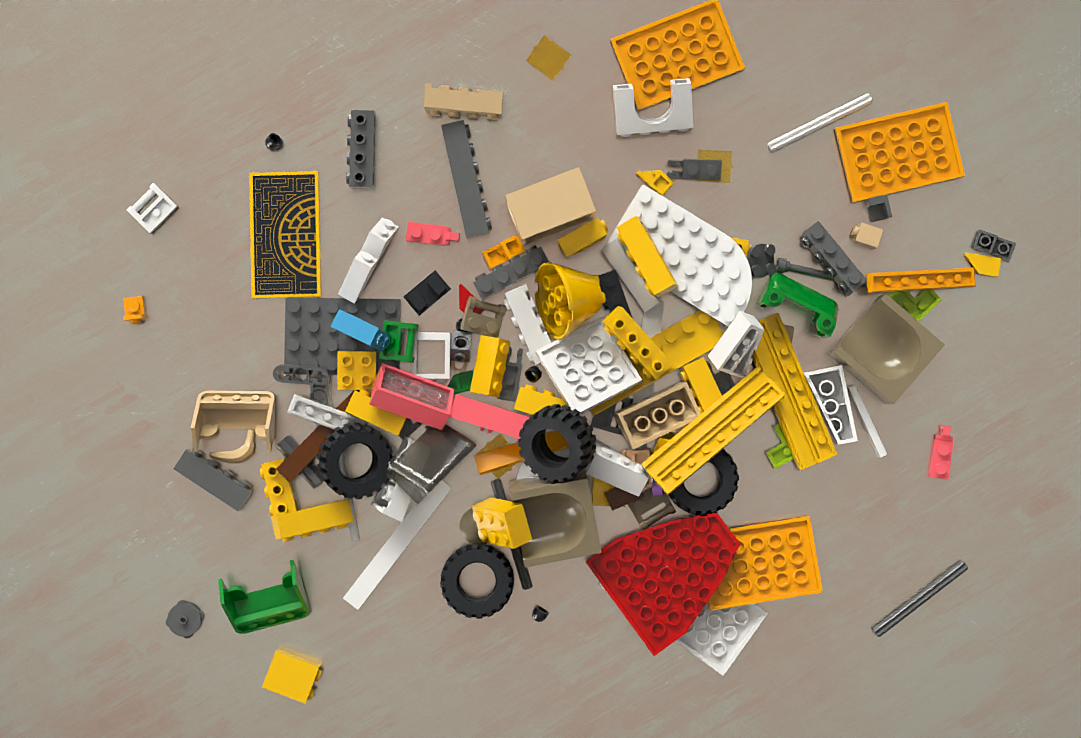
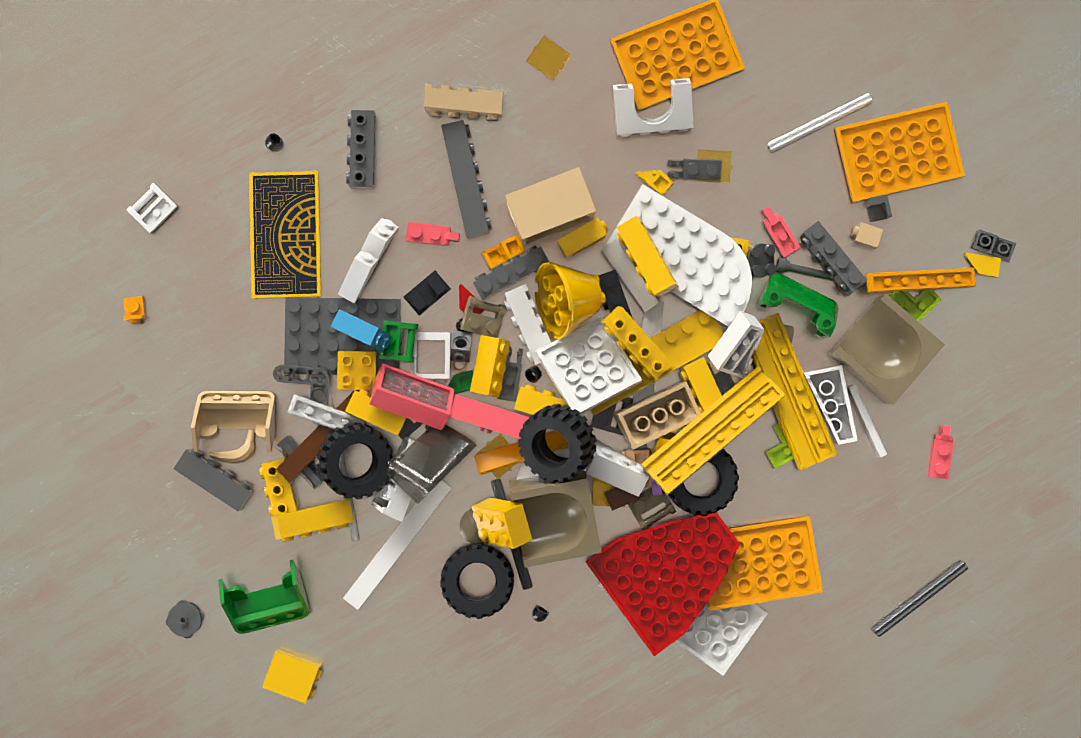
(780, 233): none -> coral hinge

